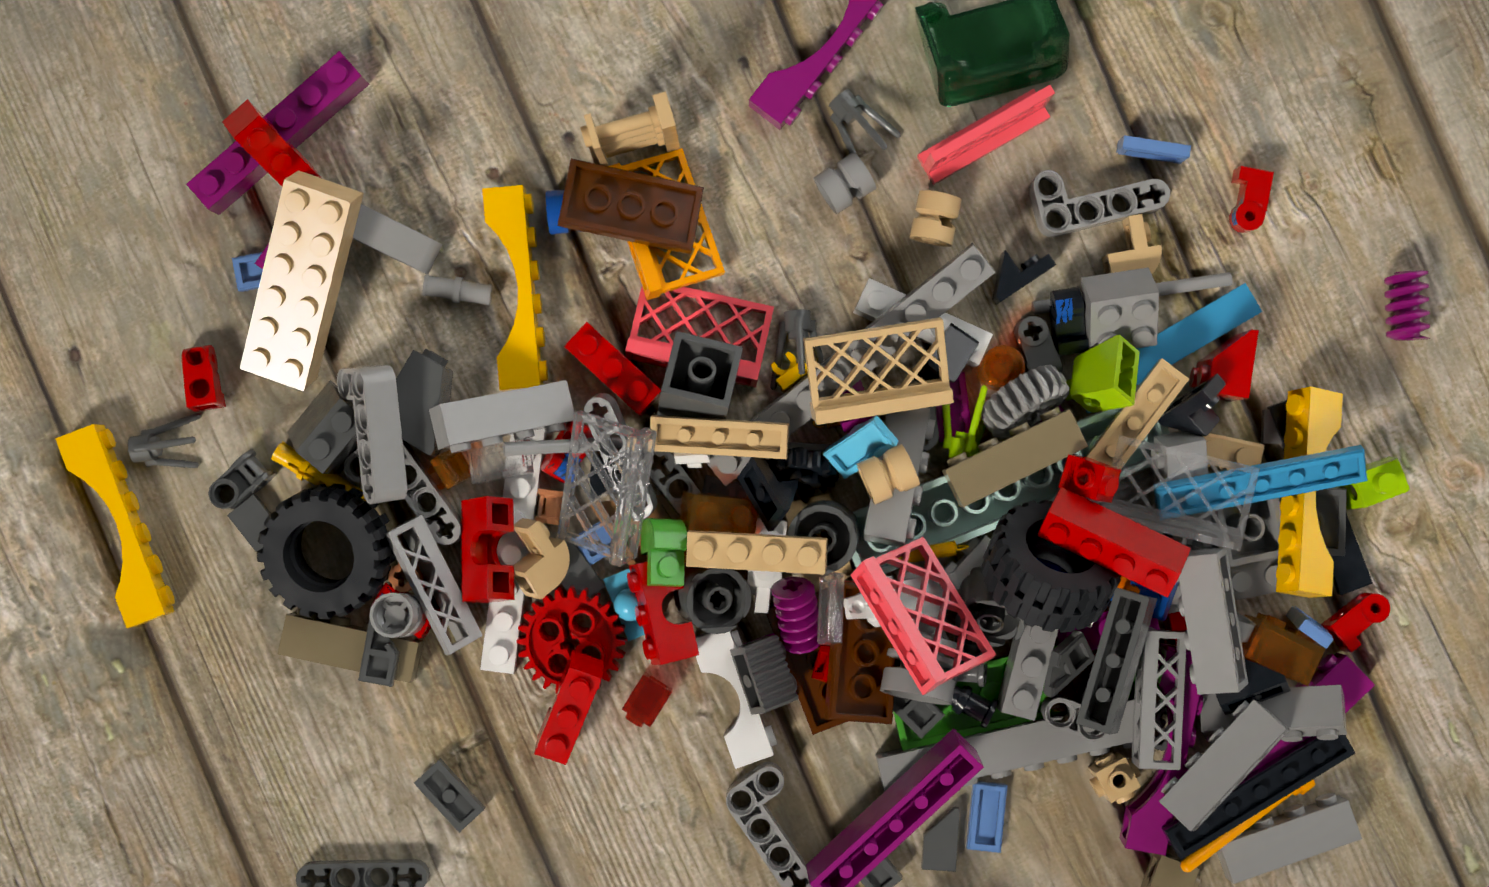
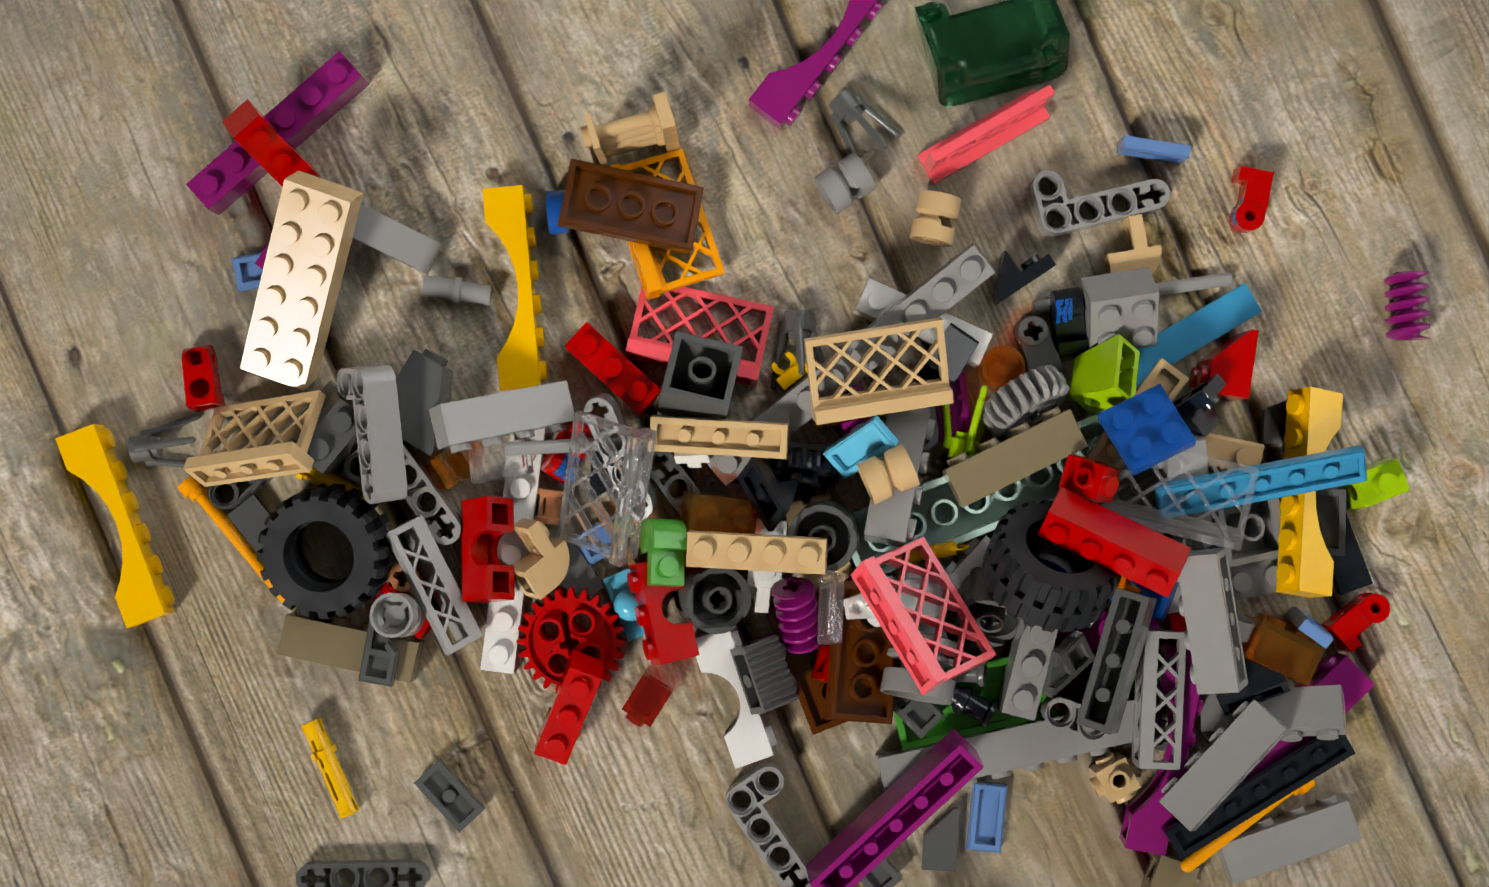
(197, 492): none -> light orange piece
(256, 460): none -> tan fence
(334, 777): none -> yellow pin
(1146, 429): none -> blue plate

